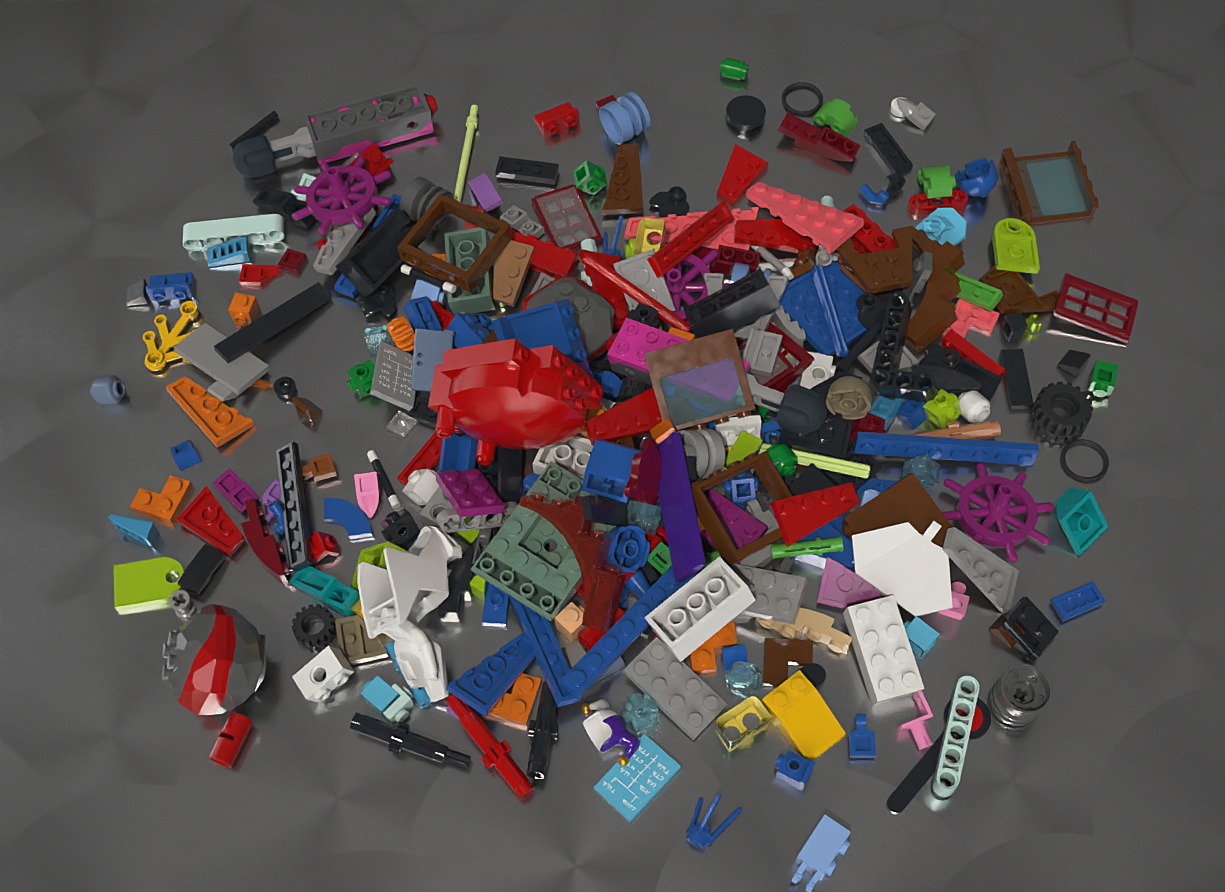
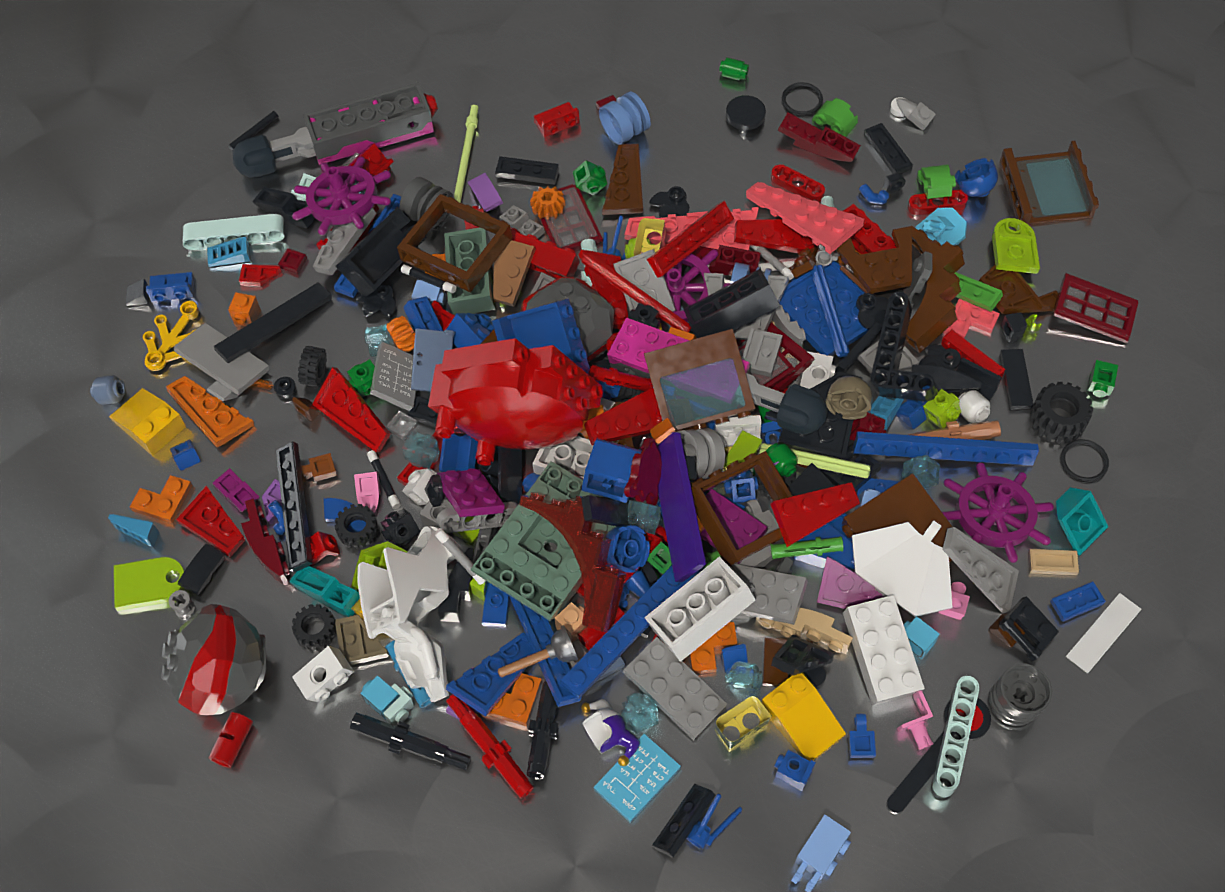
(148, 421): none -> yellow slope
(312, 366): none -> black tyre
(350, 411): none -> red wing
(353, 514): none -> black tyre
(421, 450): none -> clear light blue brick
(434, 490): none -> black tile
(457, 553): none -> light grey bar
(547, 202): none -> orange gear
(560, 647): none -> piece
(614, 377): none -> red pin
(683, 820): none -> black tile
(740, 175): red wing -> none
(792, 175): none -> red beam
(801, 656): none -> black wing
(1053, 562): none -> tan tile
(1074, 361): black slope -> none
(1103, 633): none -> white sticker

